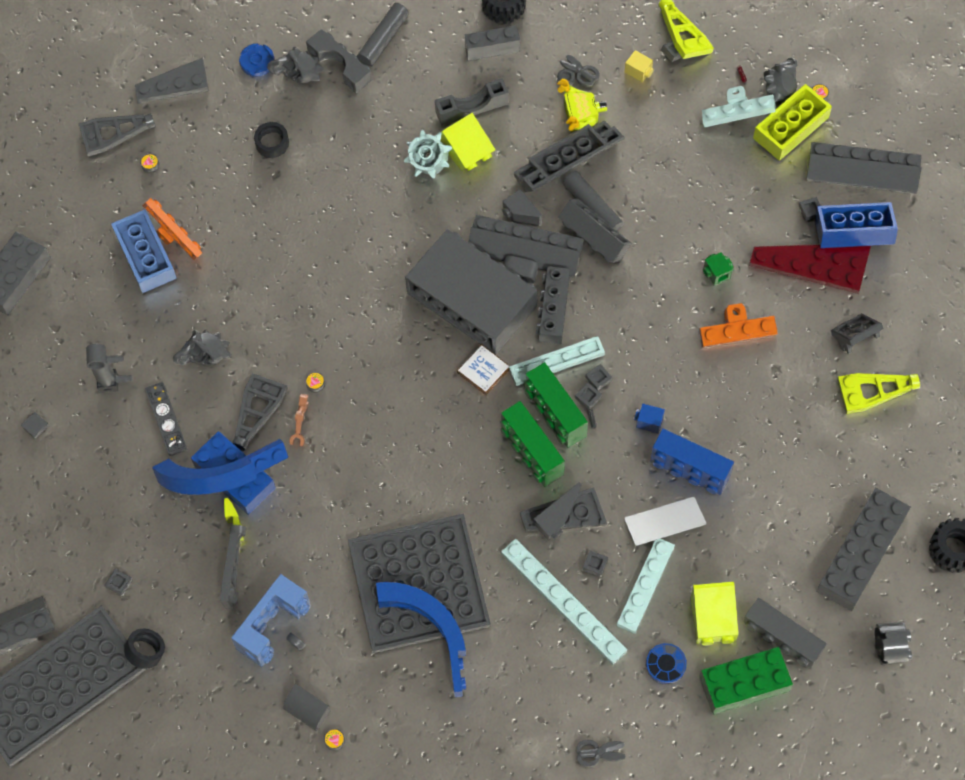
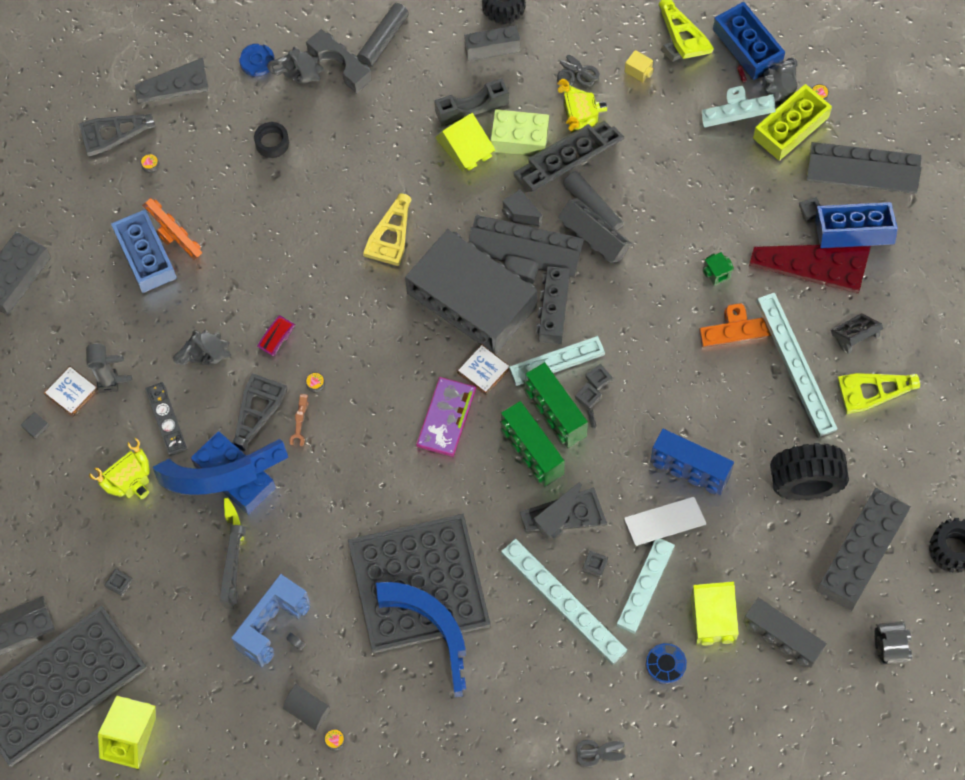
(71, 391): none -> white tile
(126, 732): none -> neon yellow slope
(127, 475): none -> neon yellow torso
(137, 658): black tyre -> none
(275, 335): none -> slope
(383, 250): none -> light yellow plate
(428, 144): light aqua brick -> none
(446, 417): none -> medium lavender tile
(519, 132): none -> yellowish green brick
(649, 418): blue brick -> none
(746, 680): green brick -> none
(748, 40): none -> blue brick
(796, 365): none -> light aqua plate
(809, 471): none -> black tyre

